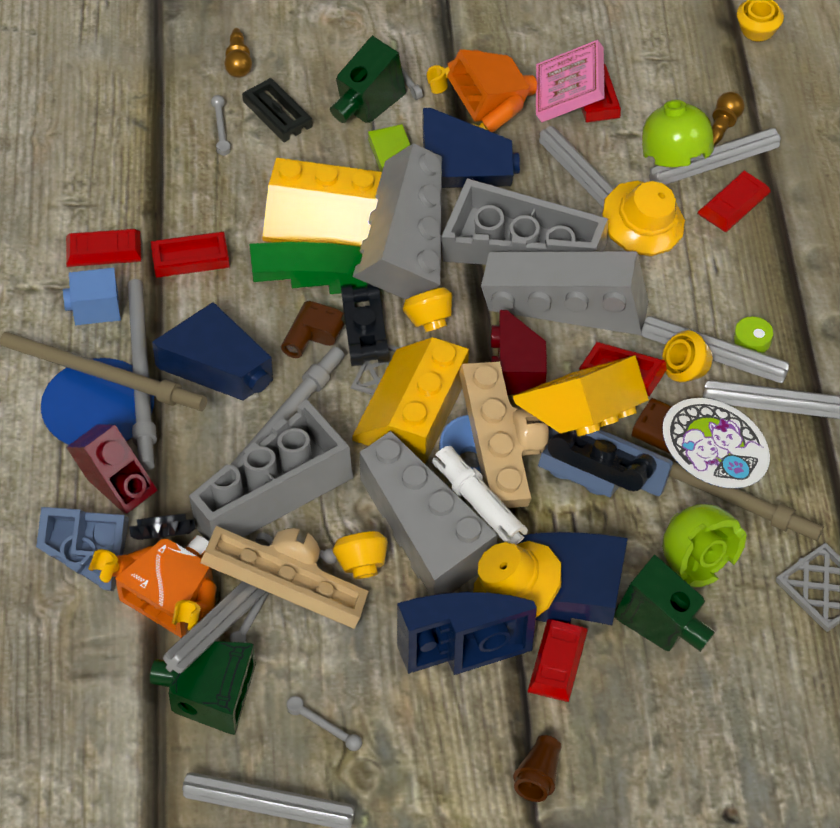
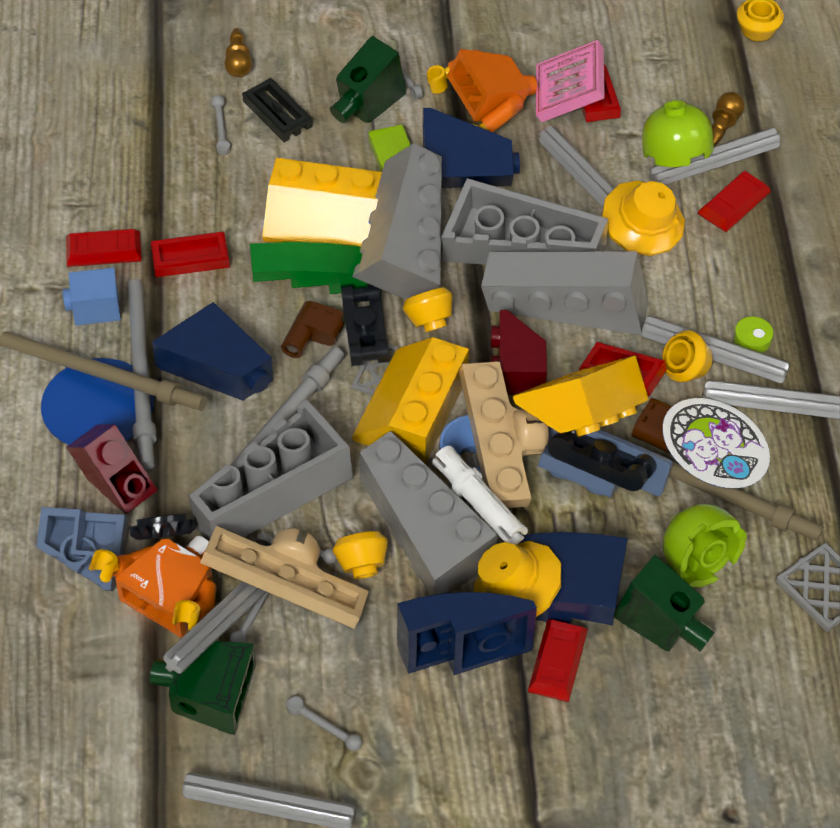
(538, 771): reddish brown cone -> none

